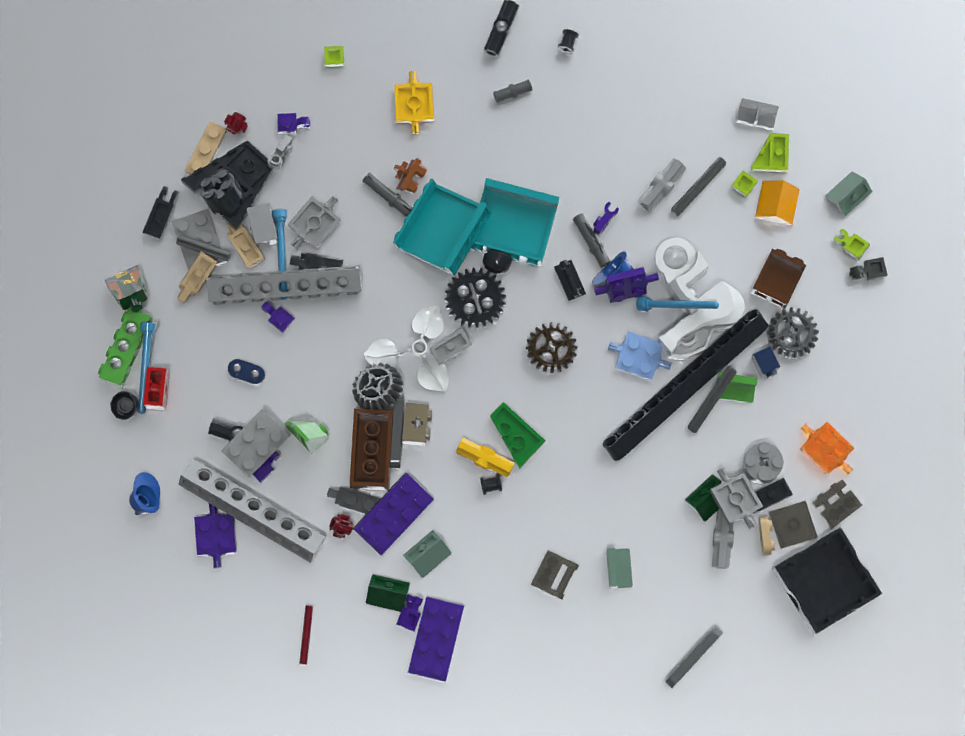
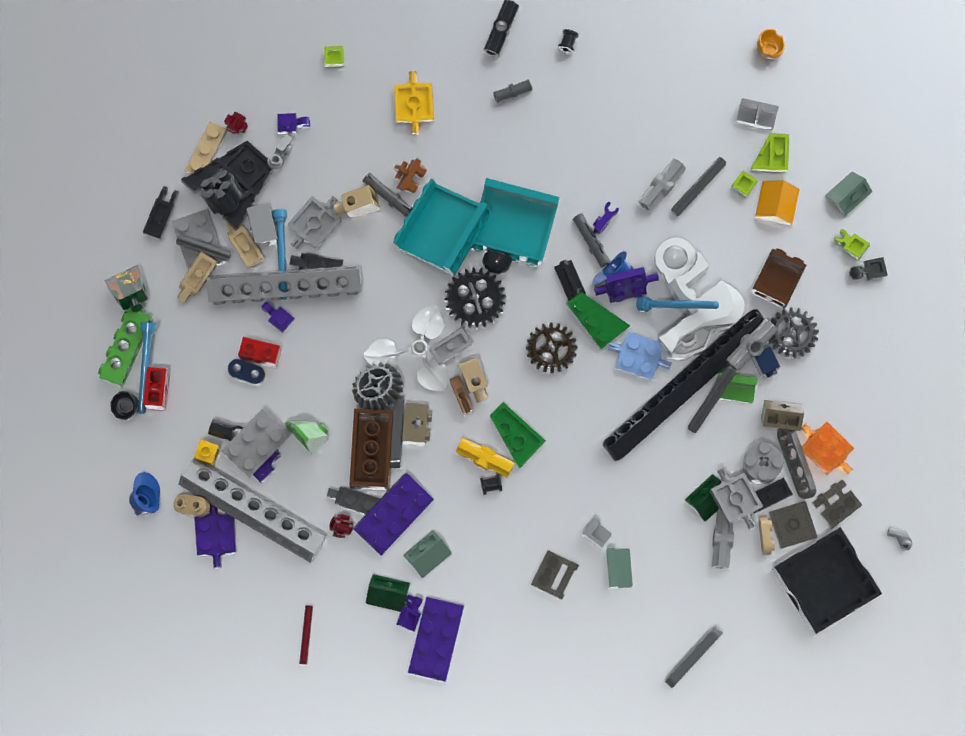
(189, 505): none -> tan plate
(207, 453): none -> yellow brick
(259, 352): none -> red brick
(364, 201): none -> tan torso
(461, 395): none -> medium nougat piece
(470, 370): none -> tan torso
(596, 320): none -> green wing
(597, 533): none -> light grey panel
(758, 338): none -> light grey piece
(770, 44): none -> light orange hair
(782, 415): none -> dark tan brick
(799, 461): none -> dark grey beam
(902, 537): none -> light grey arm

